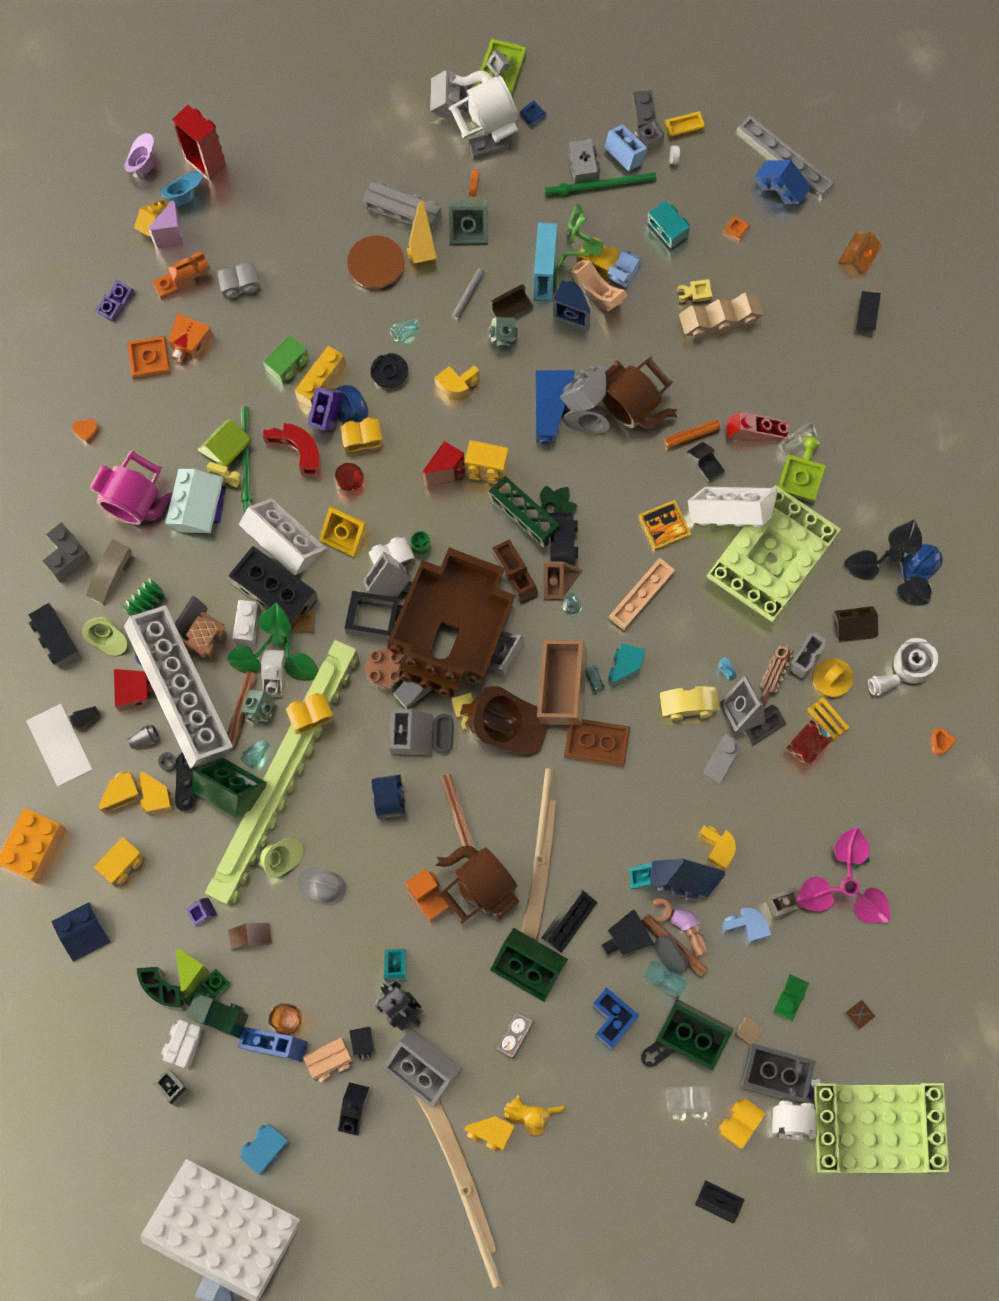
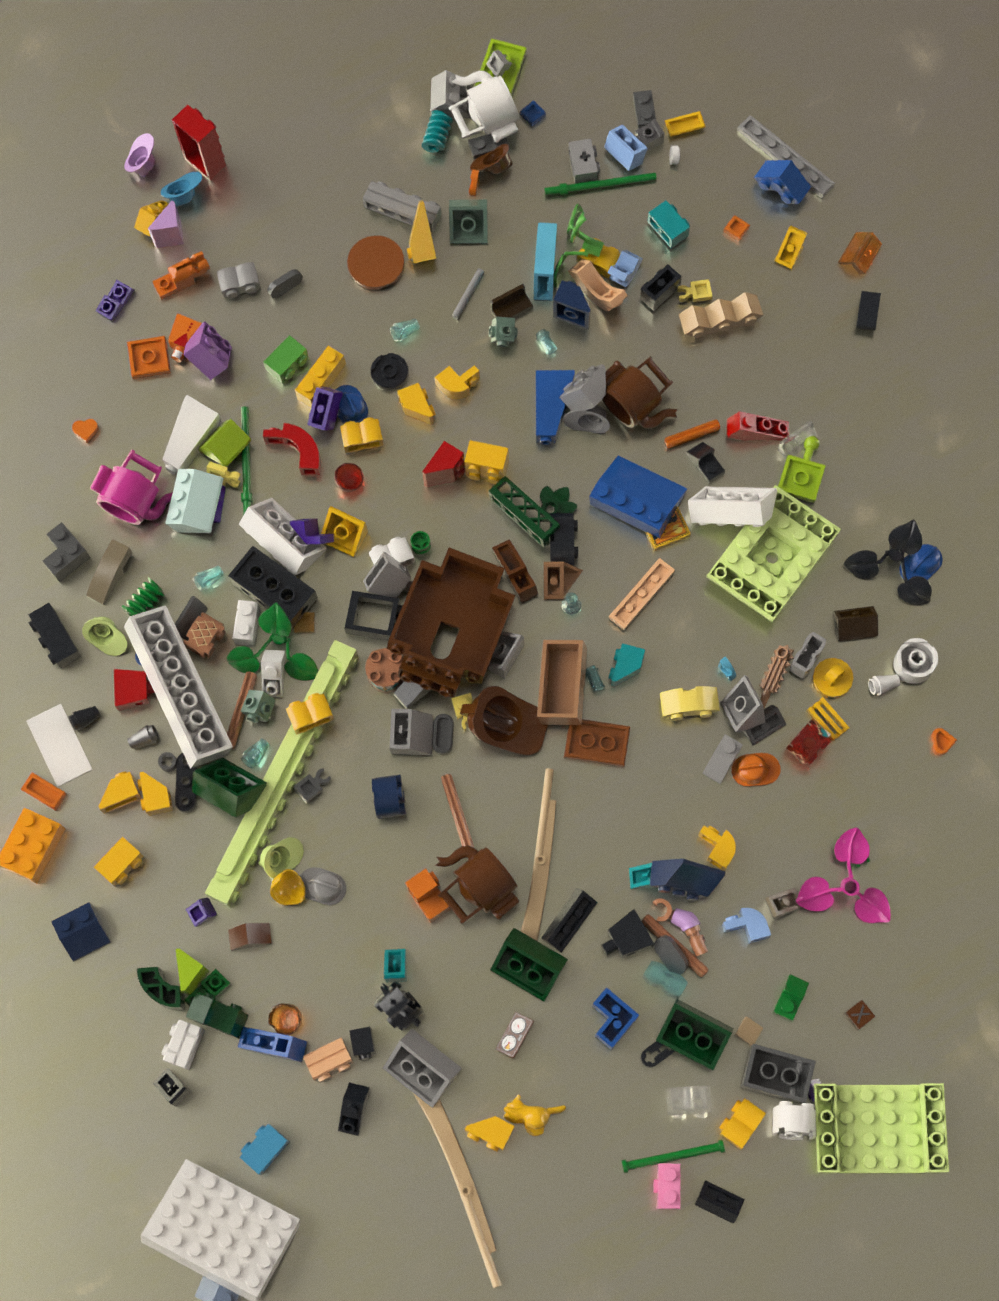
(43, 791): none -> orange tile
(190, 431): none -> white slope
(206, 578): none -> clear light blue cone
(208, 351): none -> medium lavender slope
(285, 283): none -> dark grey tile
(288, 888): none -> yellow helmet
(309, 531): none -> dark purple slope
(310, 787): none -> dark grey plate
(415, 404): none -> yellow slope
(437, 132): none -> teal piece
(494, 161): none -> reddish brown piece
(546, 342): none -> clear light blue pin
(637, 496): none -> blue slope
(660, 287): none -> black brick
(667, 1186): none -> bright pink brick
(672, 1156): none -> green bar
(756, 769): none -> orange piece
(791, 247): none -> yellow slope

